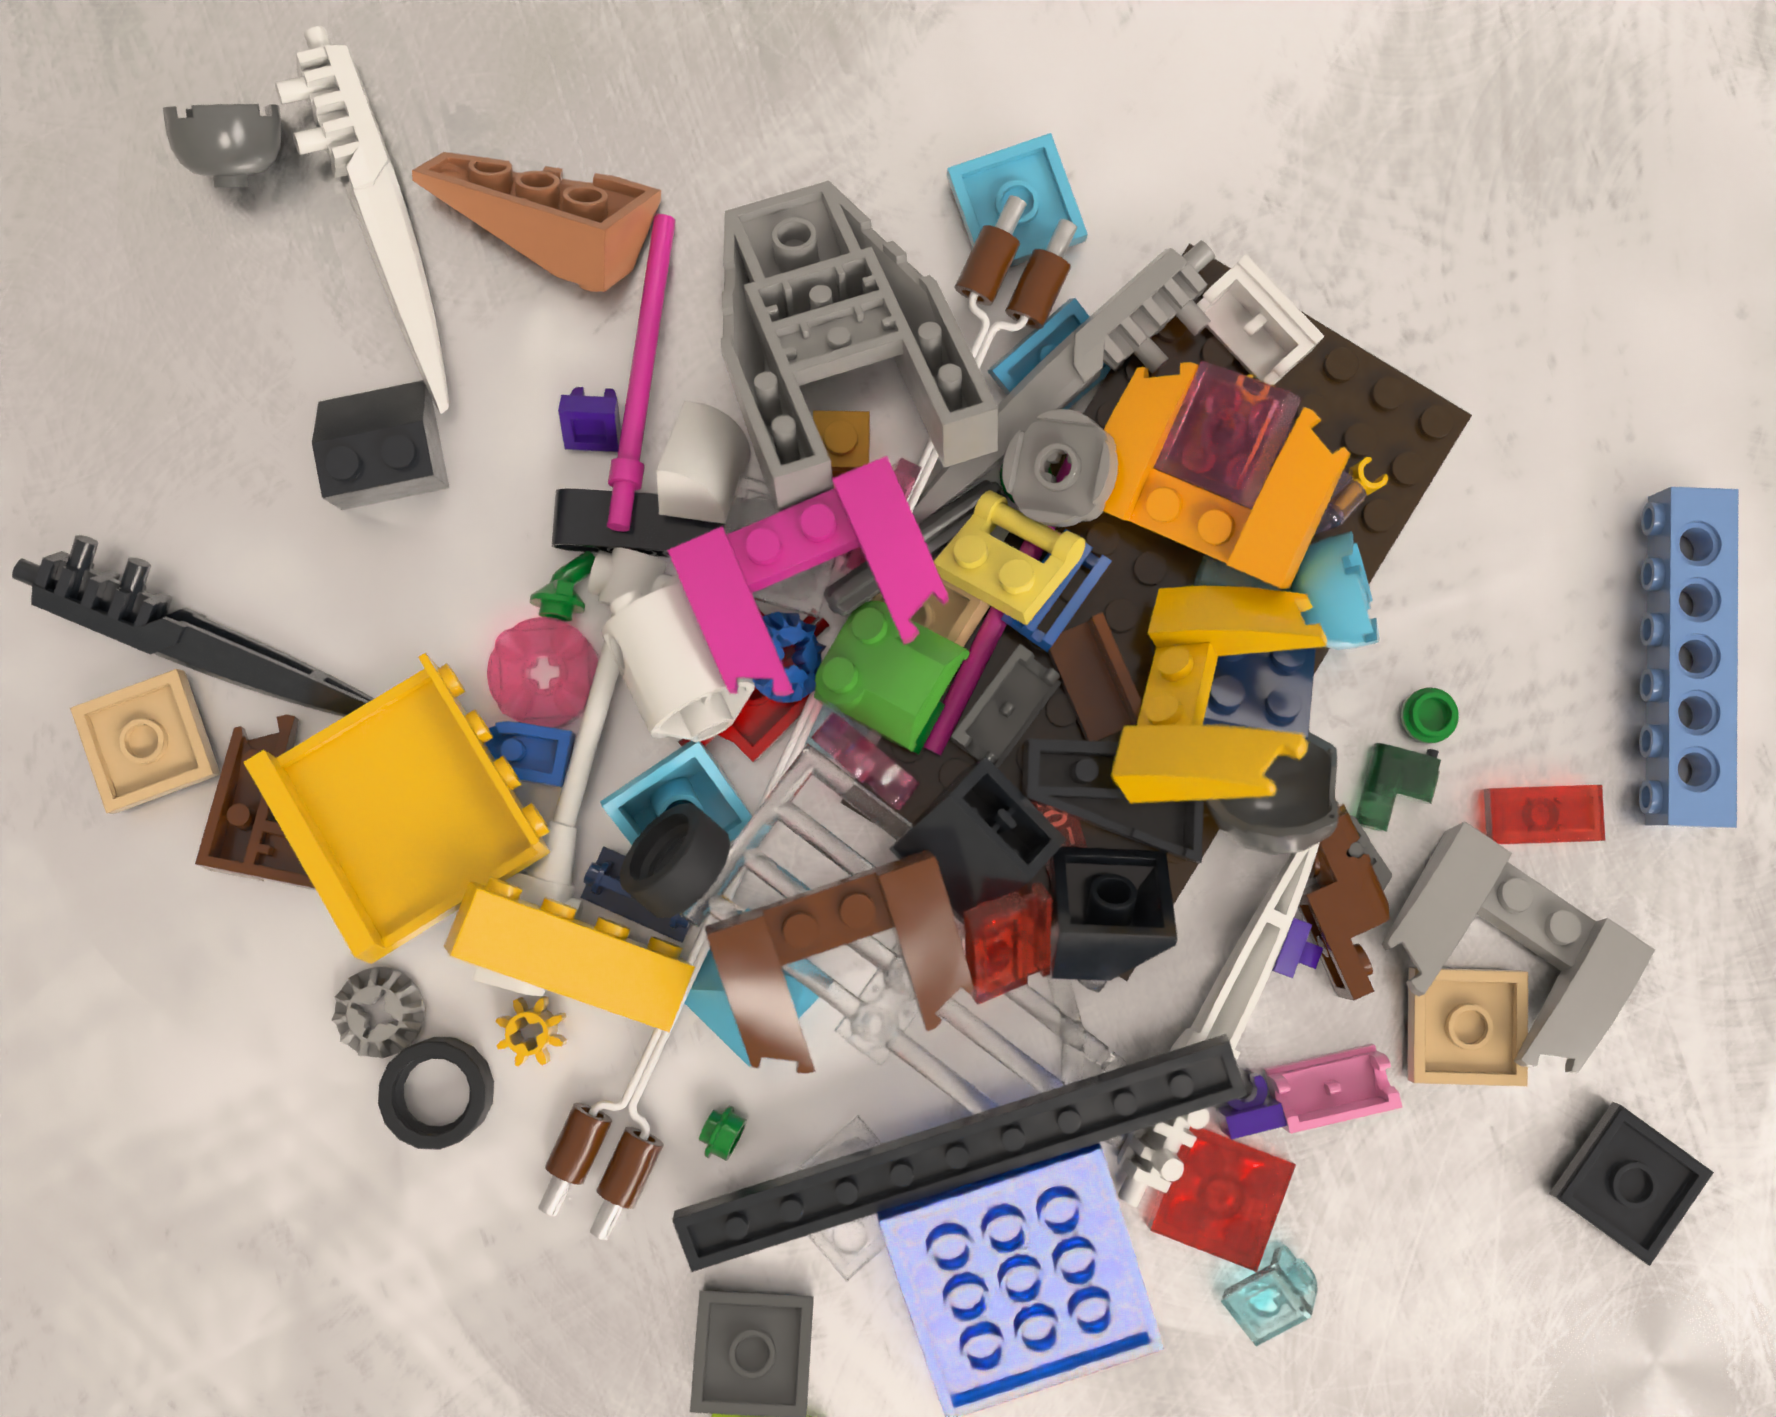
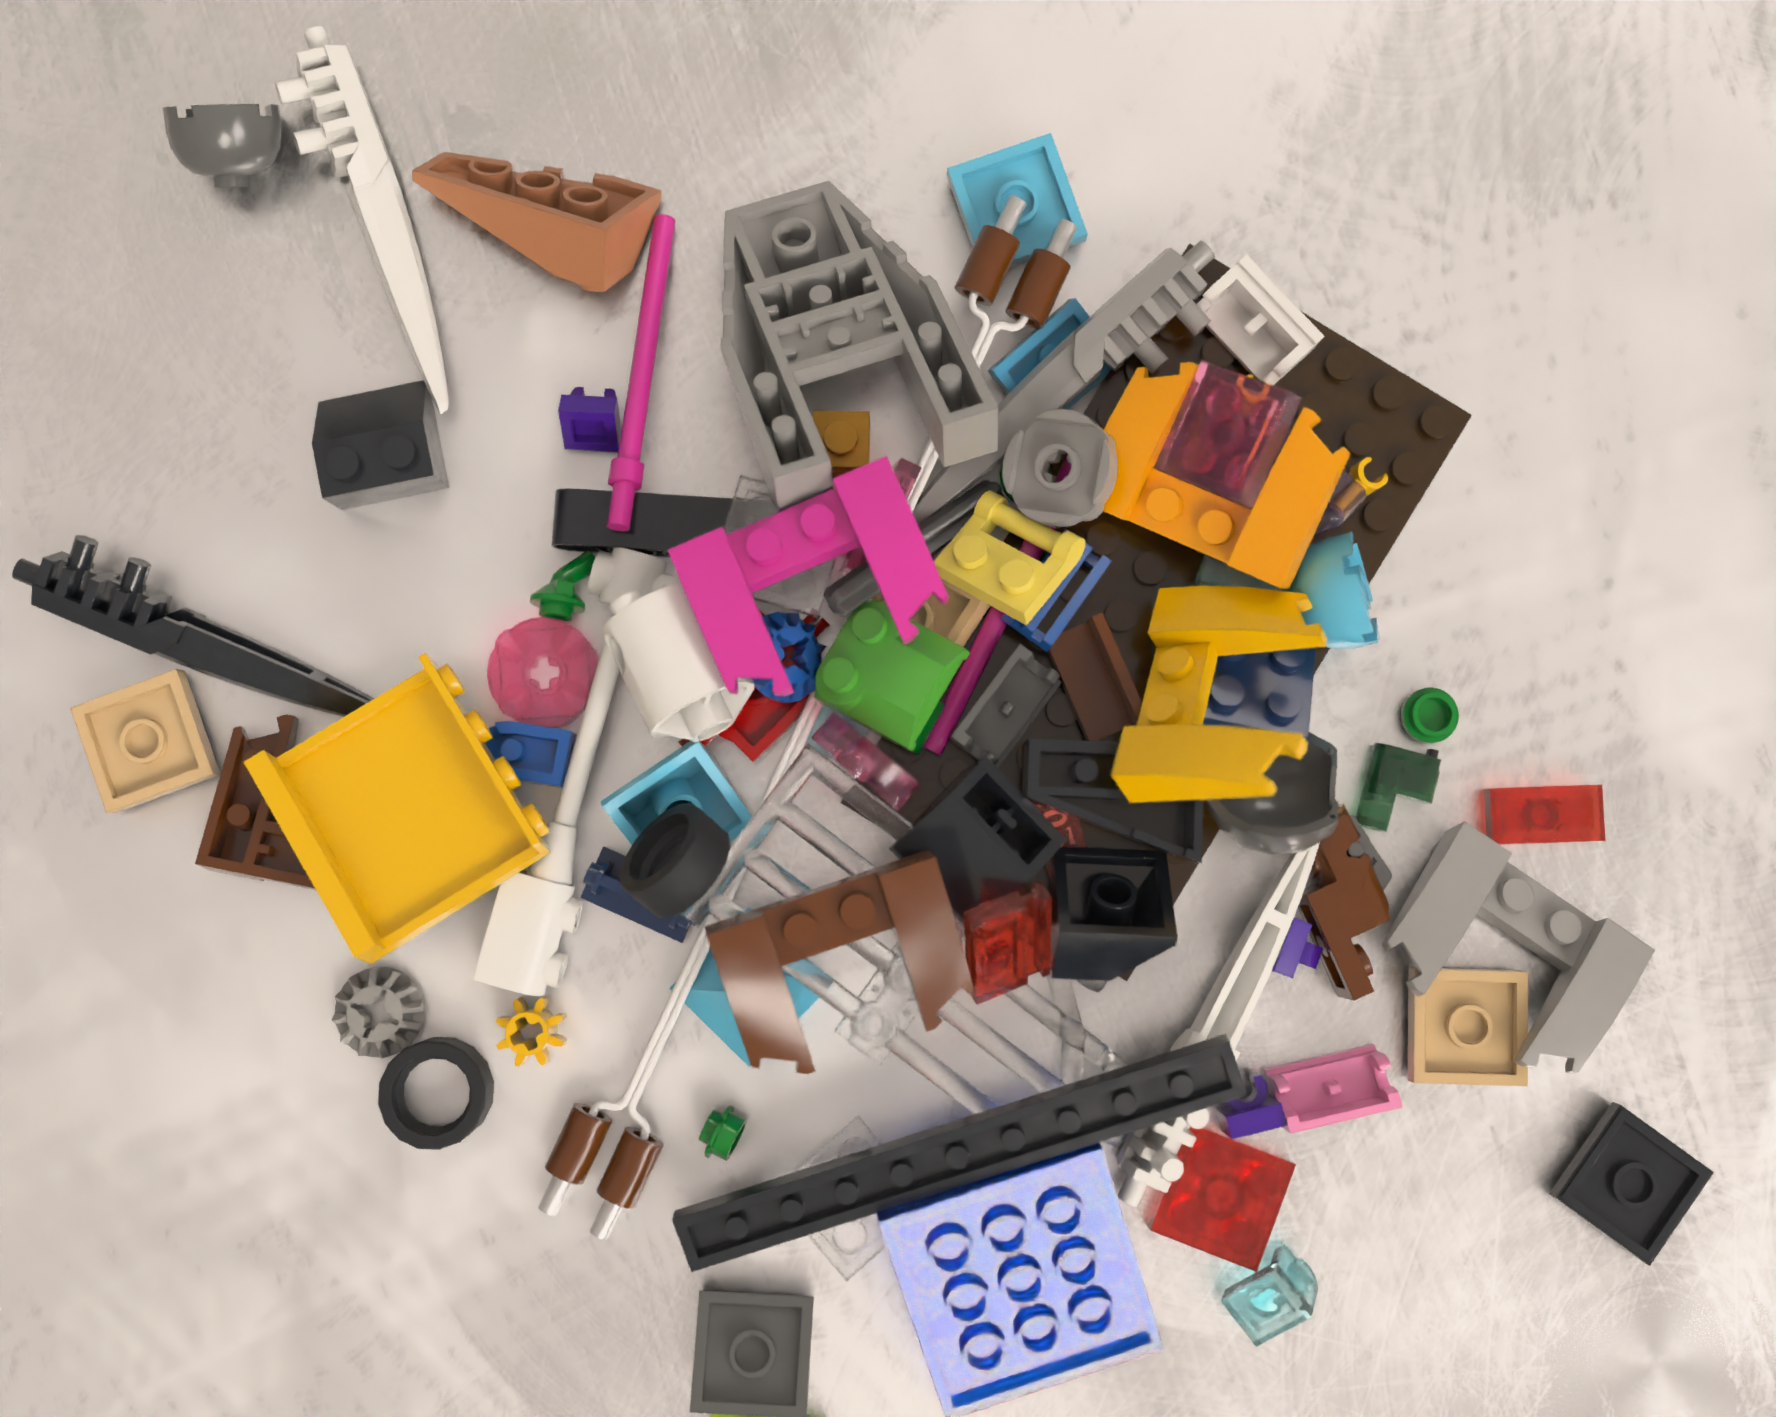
(568, 955): yellow brick -> none
(701, 464): white brick -> none
(1711, 634): medium blue brick -> none

